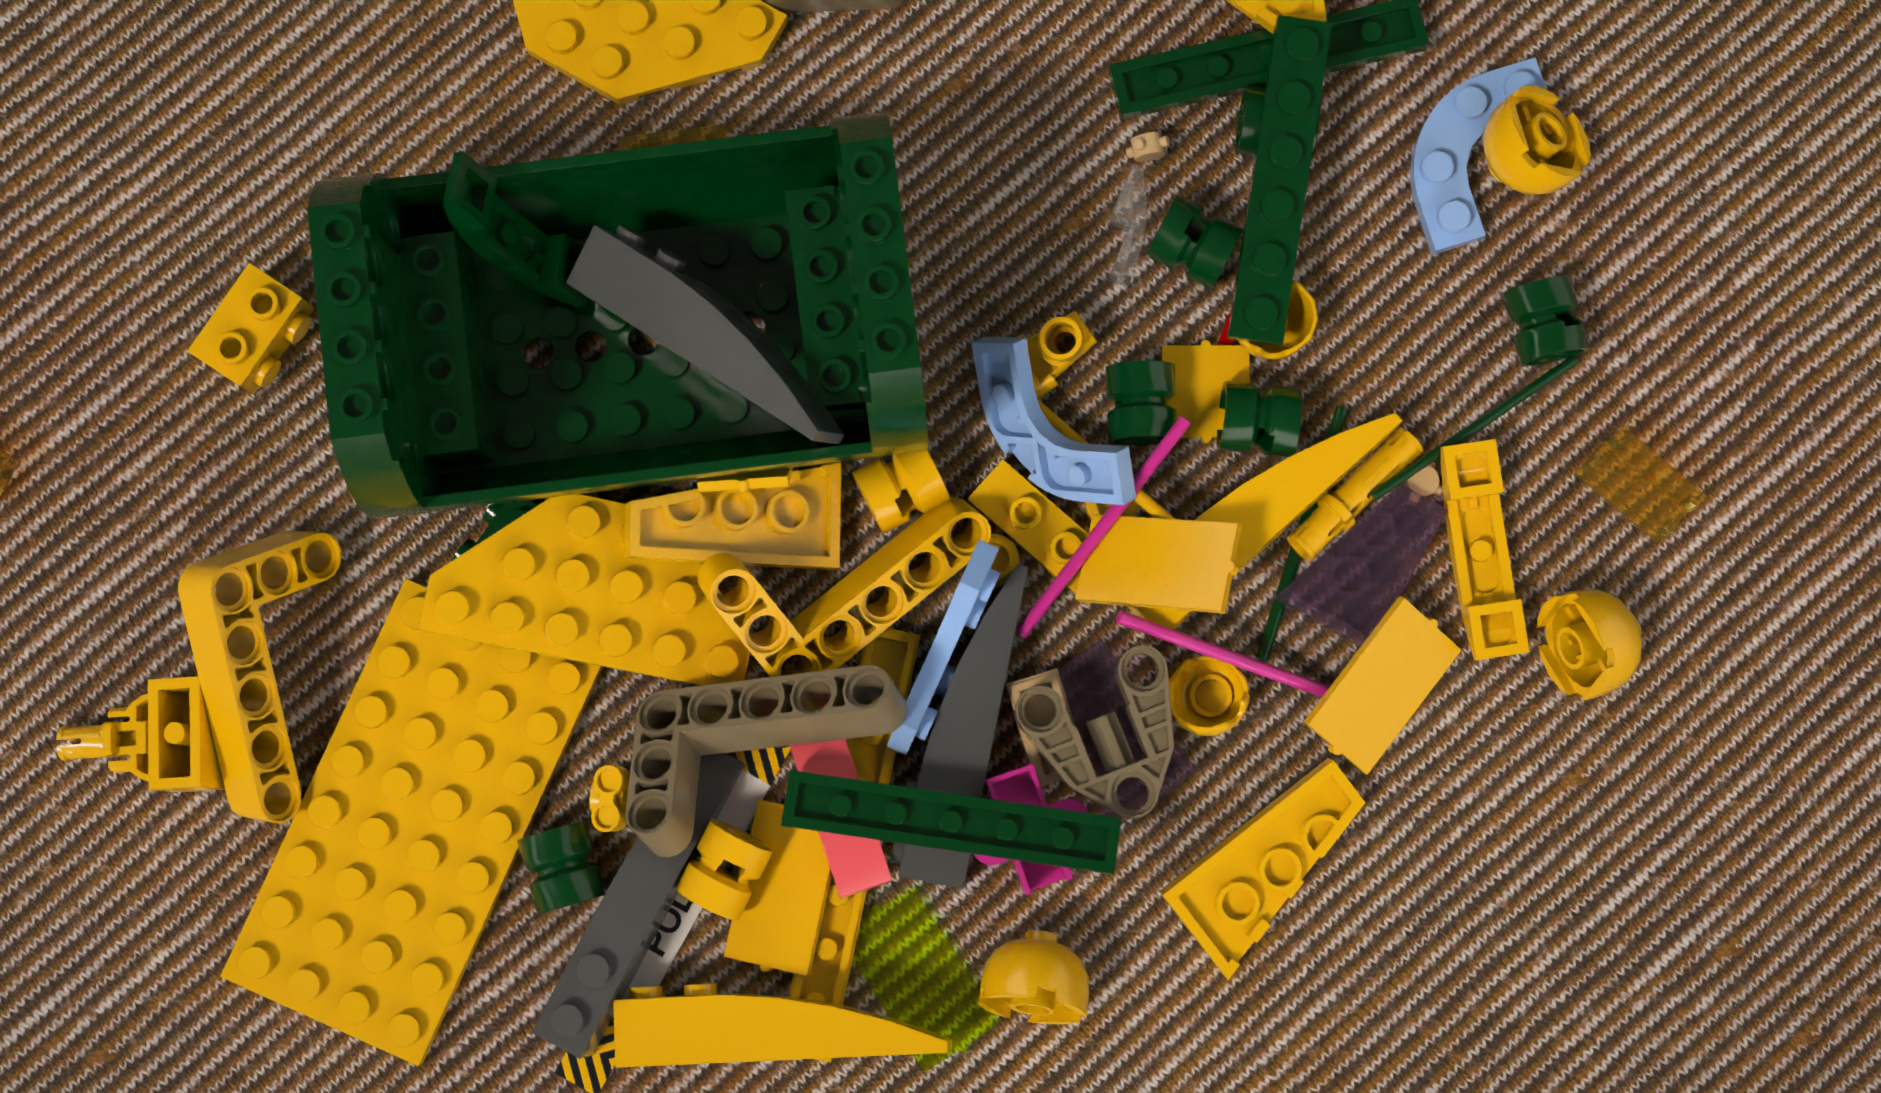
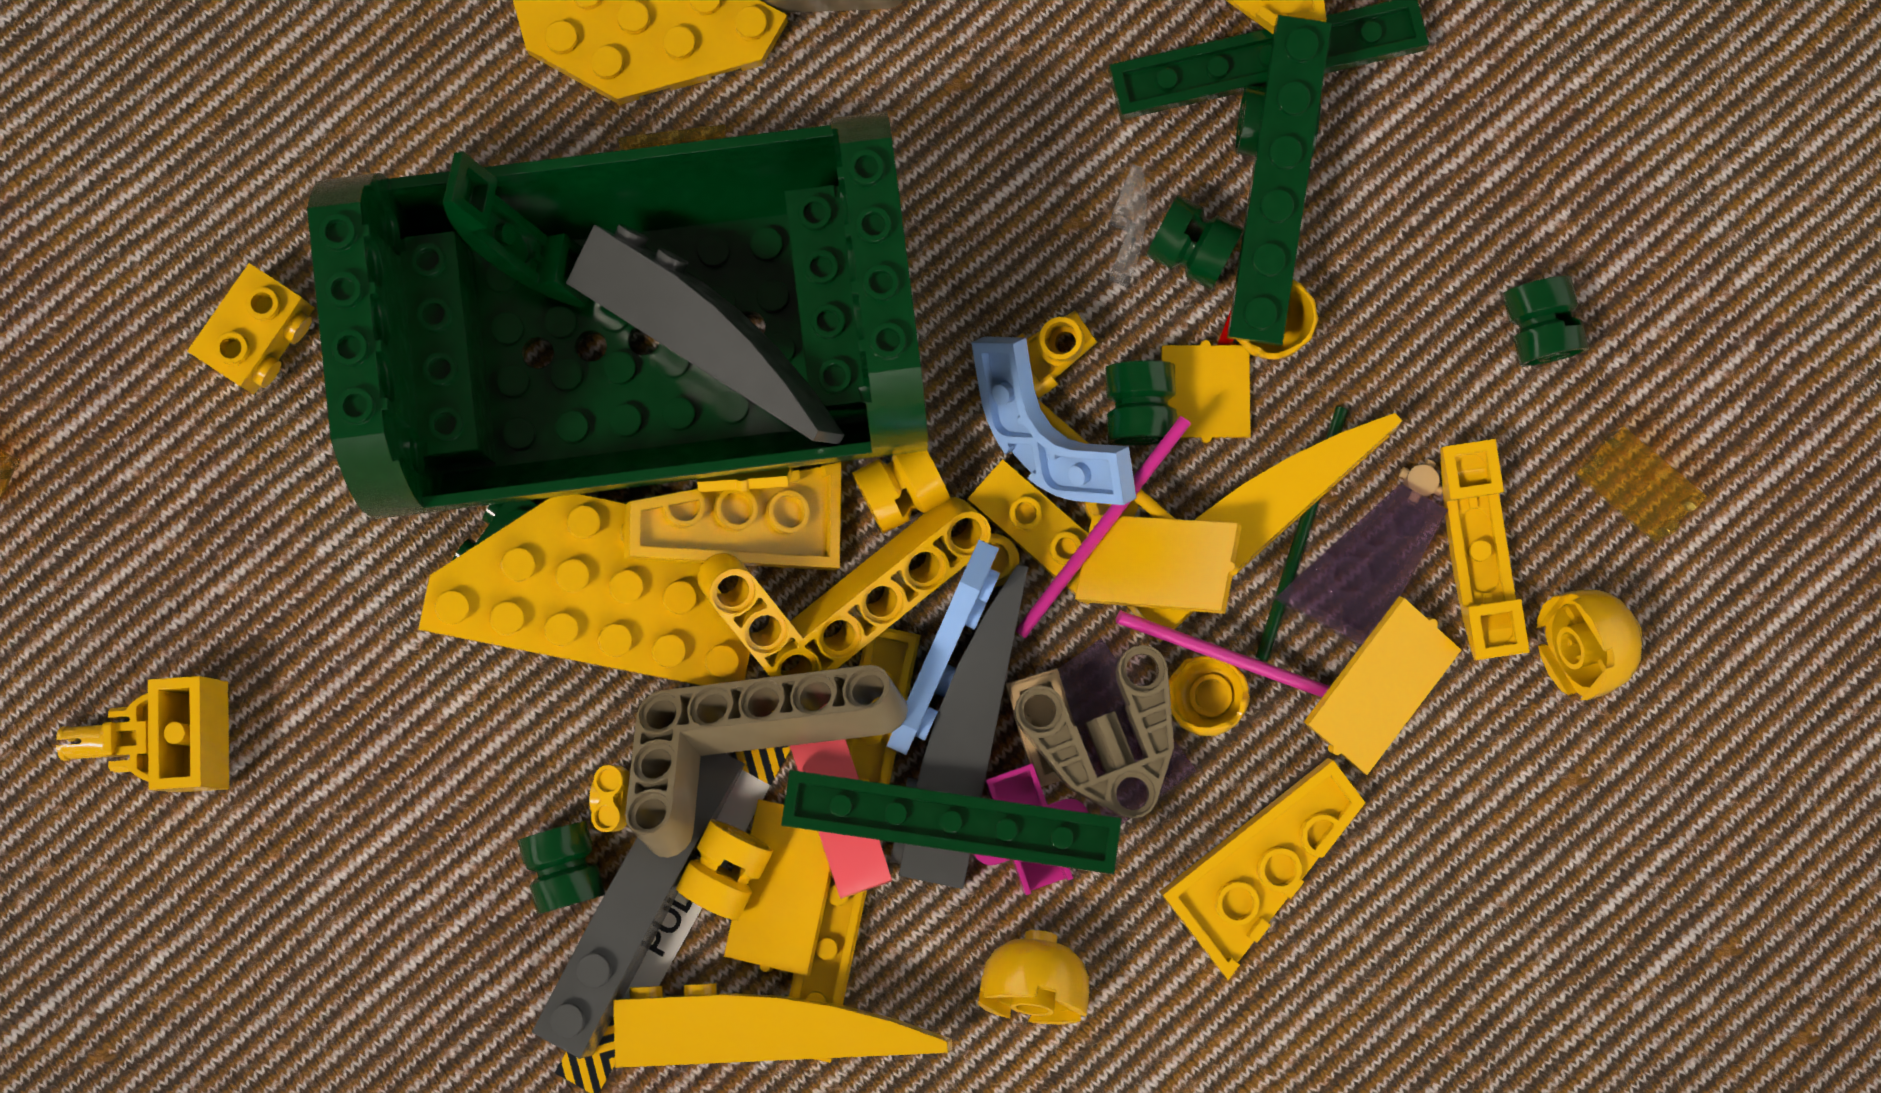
(261, 777): yellow beam -> none
(409, 831): yellow plate -> none
(919, 975): clear neon green piece -> none
(1148, 146): tan piece -> none
(1260, 418): dark green wheel -> none
(1340, 509): yellow pin -> none
(1443, 150): light blue plate -> none
(1474, 427): dark green piece -> none
(1533, 143): yellow cylinder -> none

